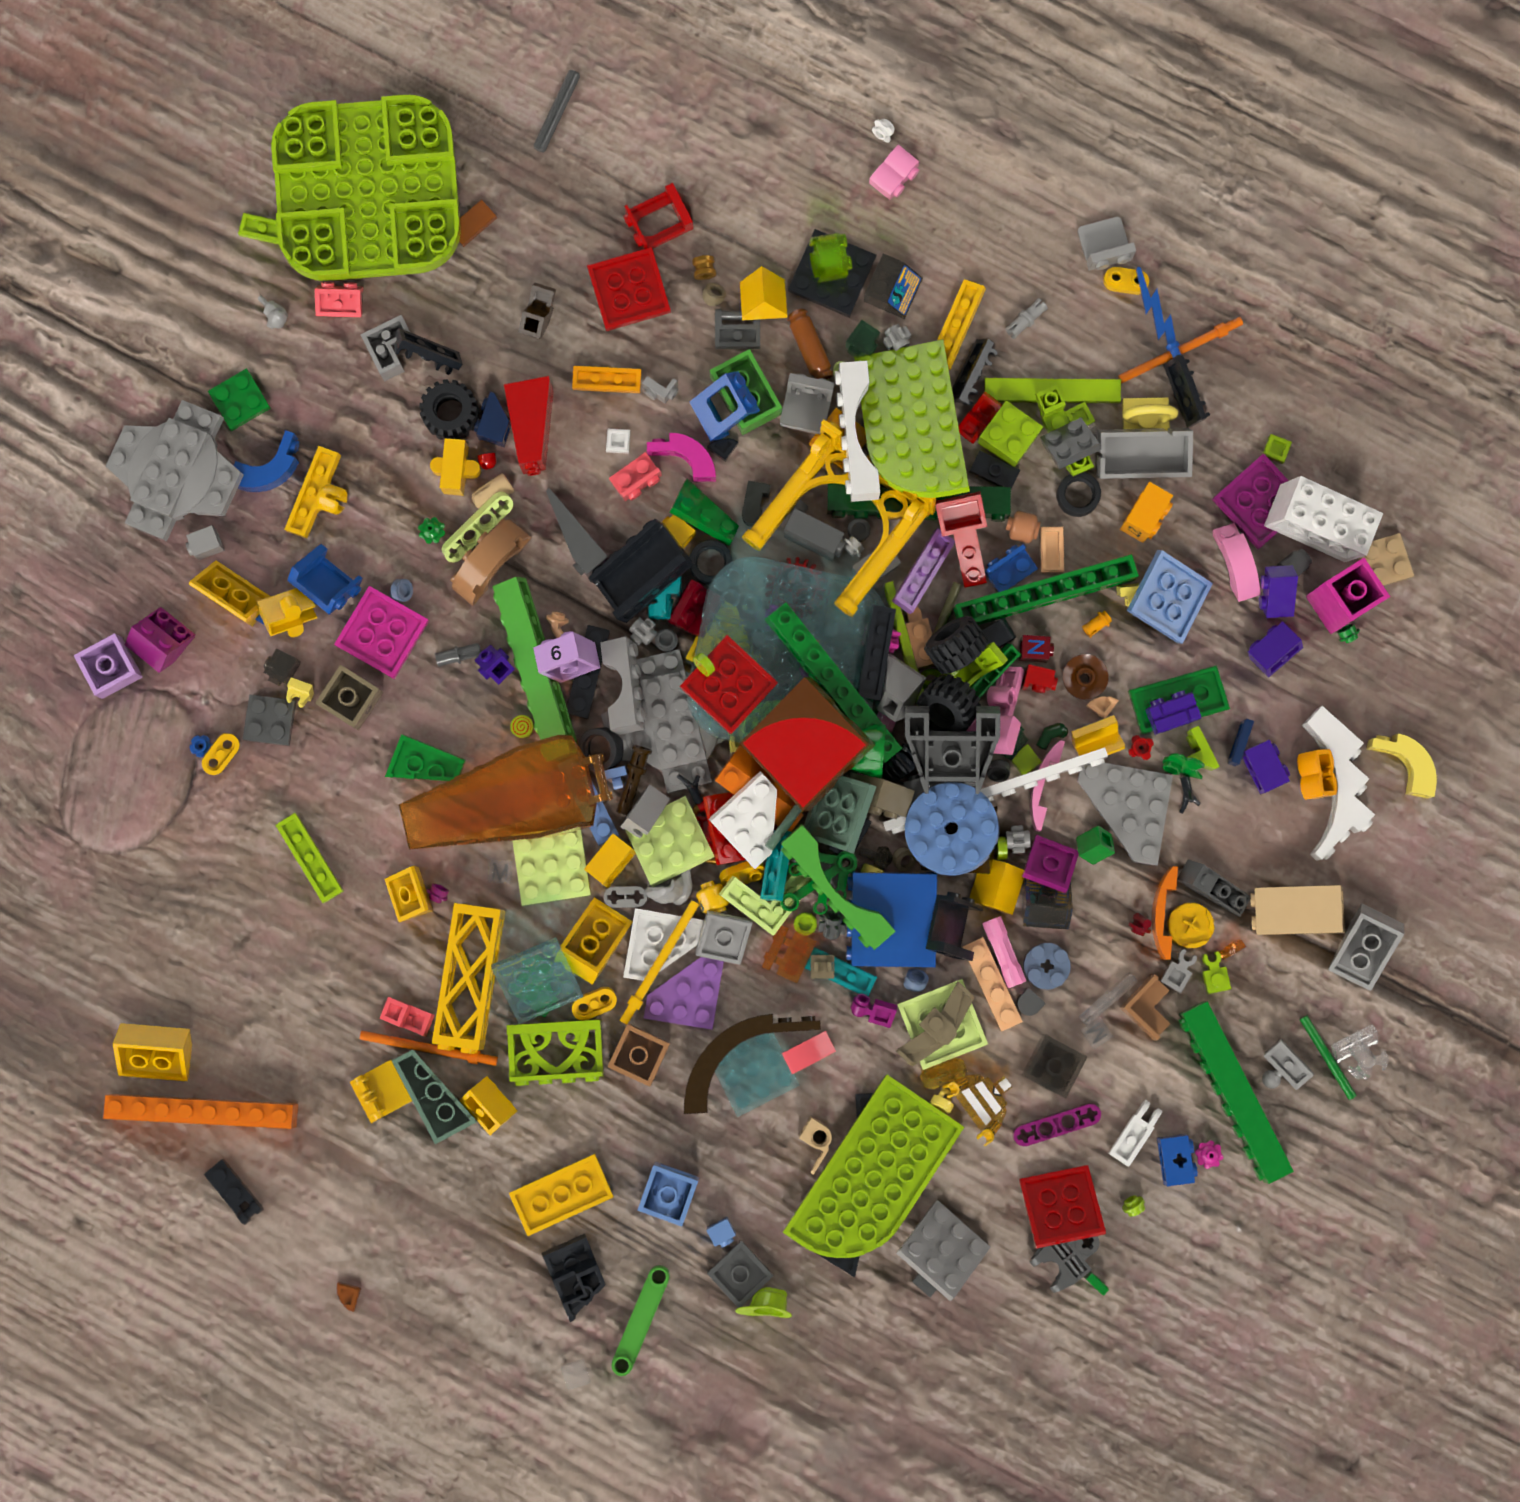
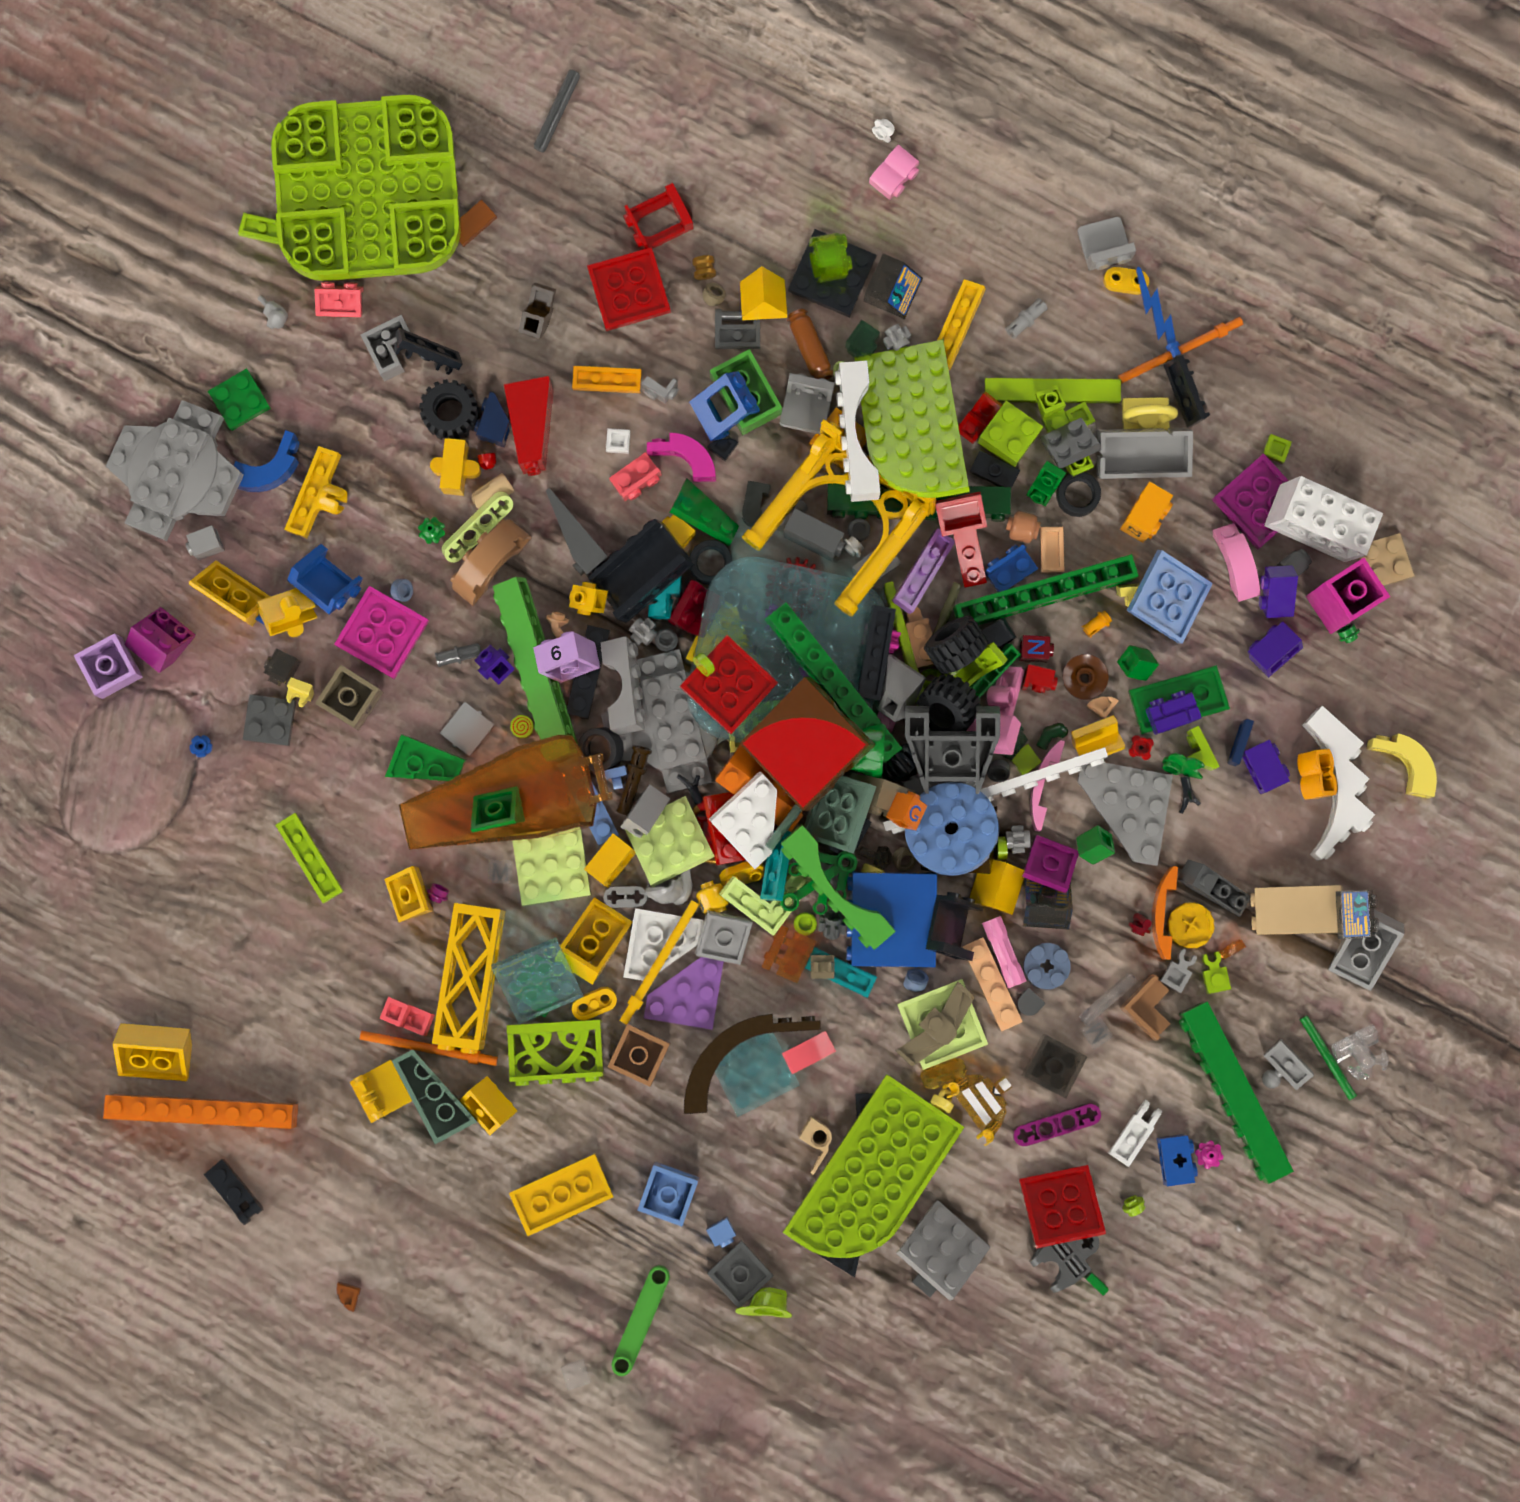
(221, 754): yellow plate -> none
(467, 729): none -> light grey piece
(496, 809): none -> green slope
(574, 1274): black slope -> none
(587, 598): none -> yellow brick
(879, 1013): magenta plate -> none
(906, 810): none -> orange brick
(972, 370): black plate -> none
(1045, 483): none -> green slope
(1137, 663): none -> green panel
(1356, 914): none -> slope

